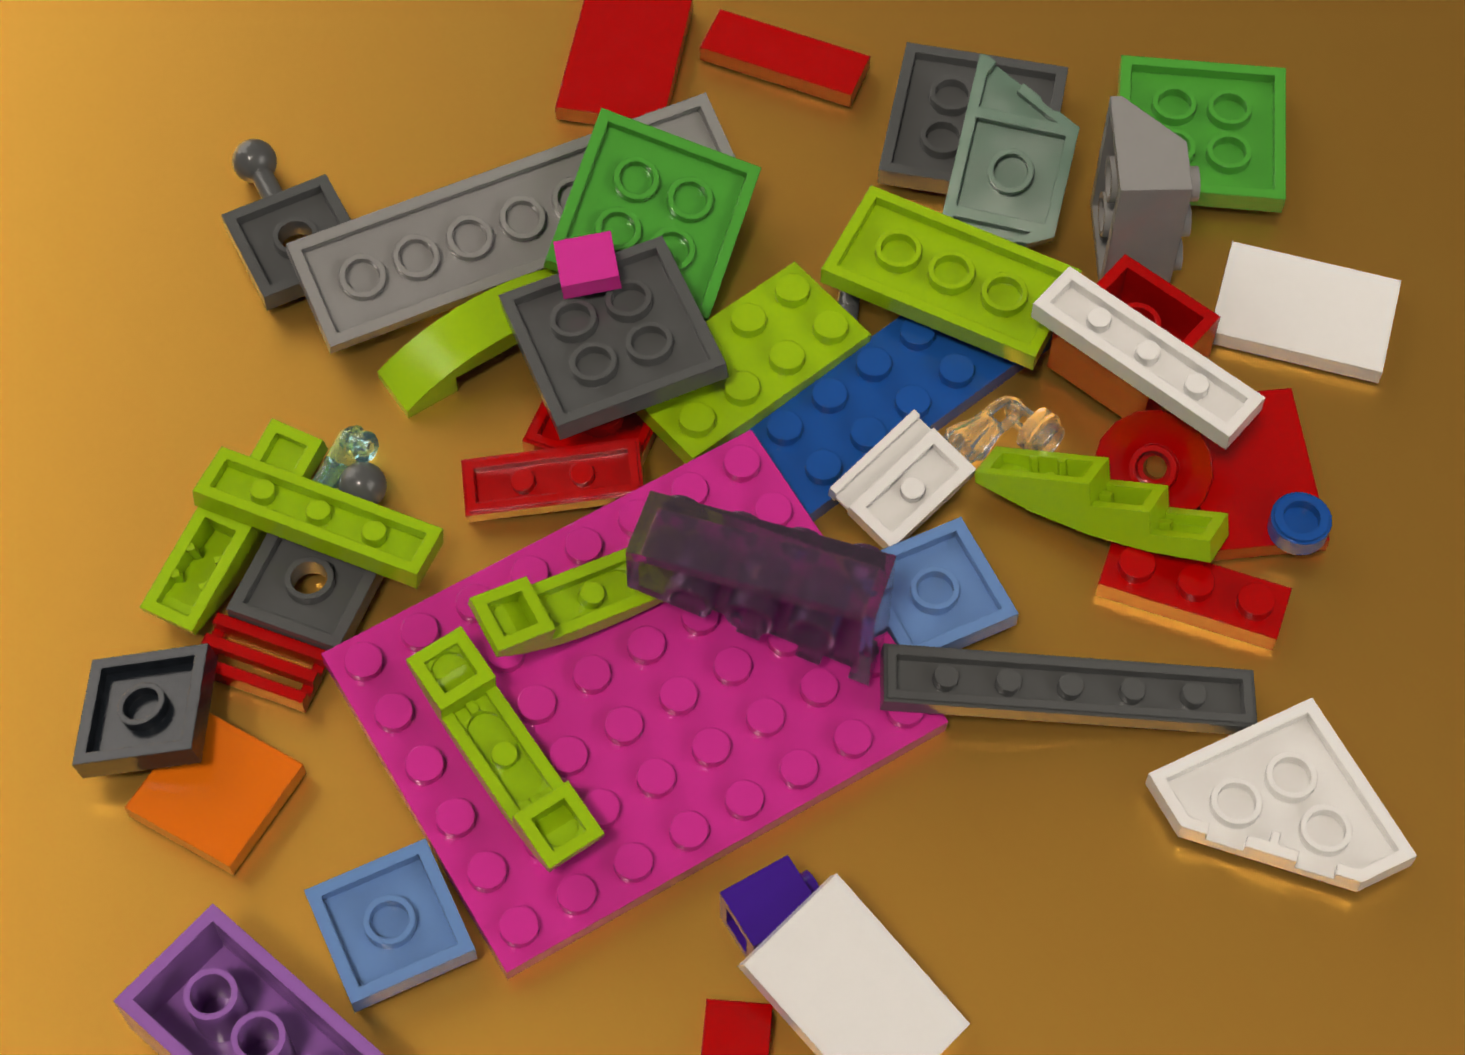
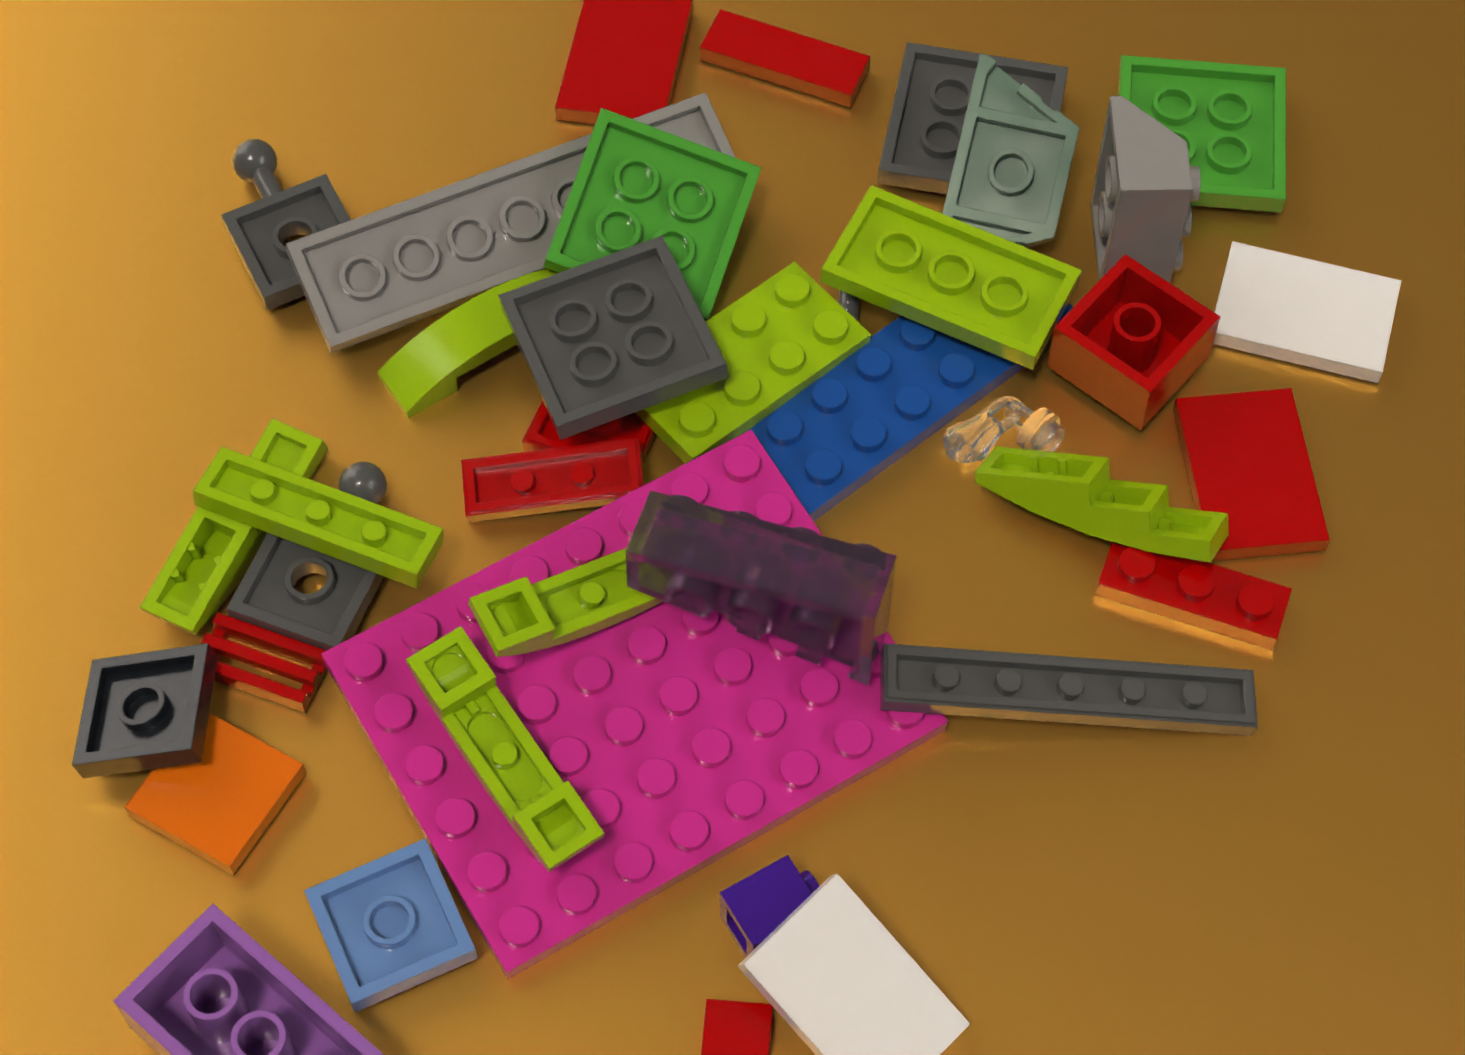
(349, 447): clear light blue arm -> none
(587, 265): dark pink tile -> none
(902, 481): white plate -> none
(946, 590): medium blue plate -> none
(1148, 357): white plate -> none
(1162, 435): red dish -> none
(1285, 799): white plate -> none
(1299, 523): blue tile -> none

